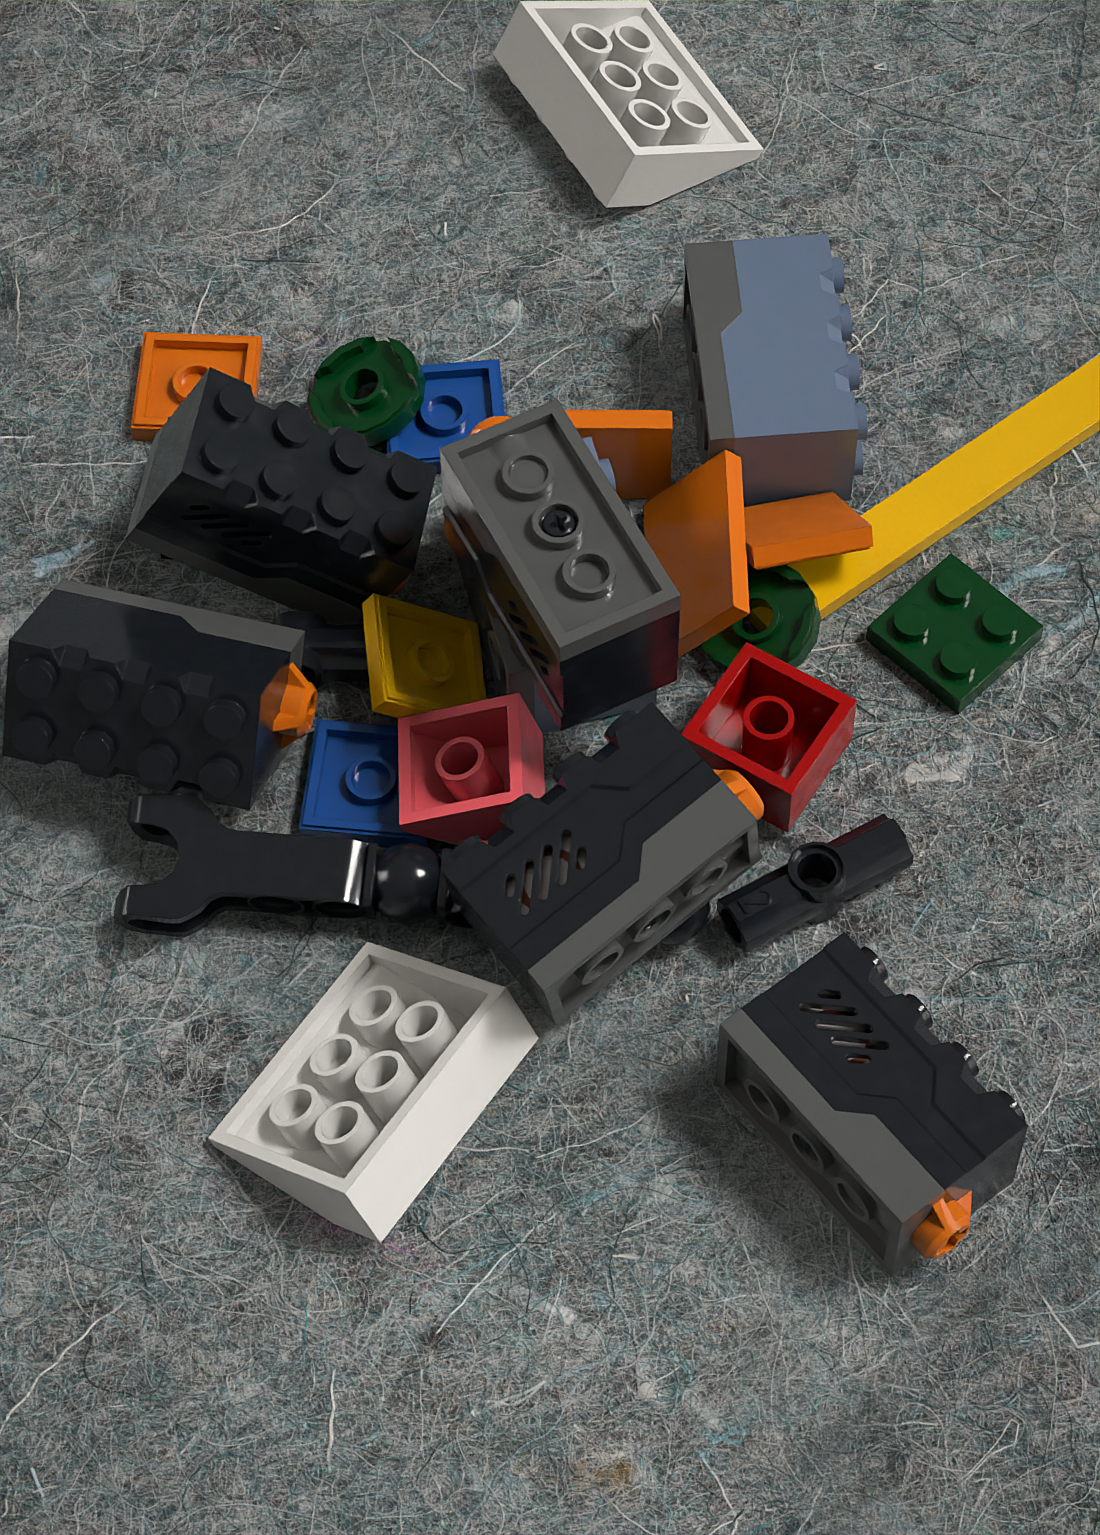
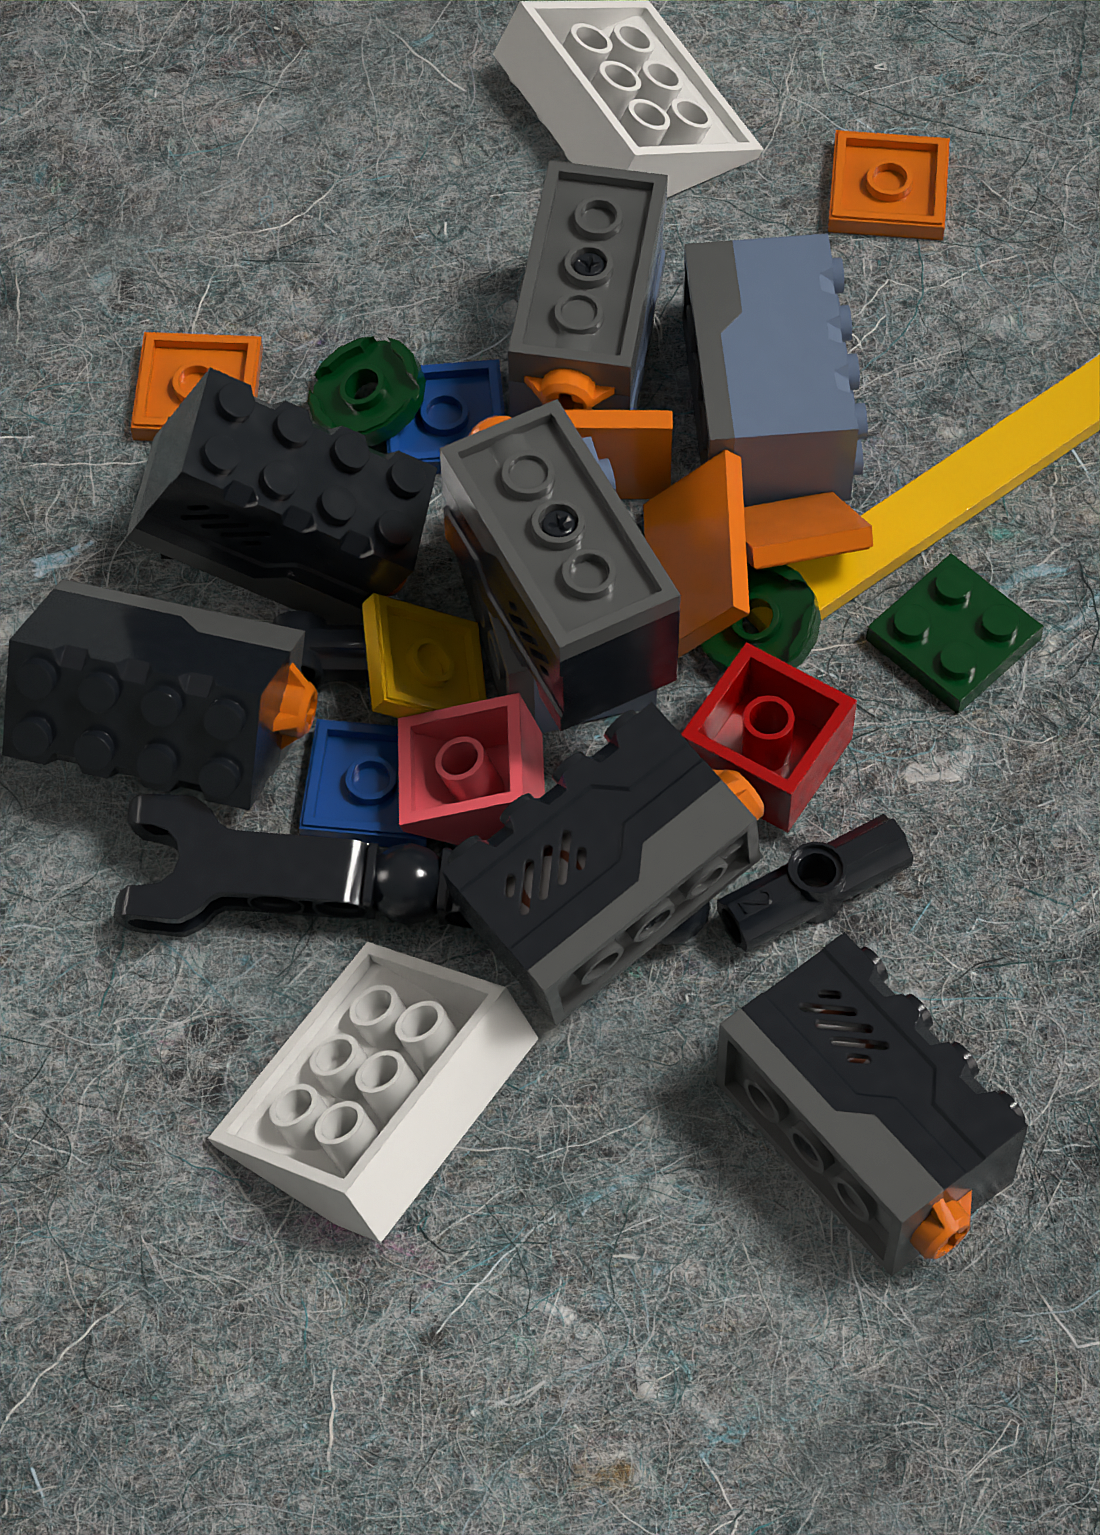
(589, 290): none -> dark grey piece
(889, 185): none -> orange tile

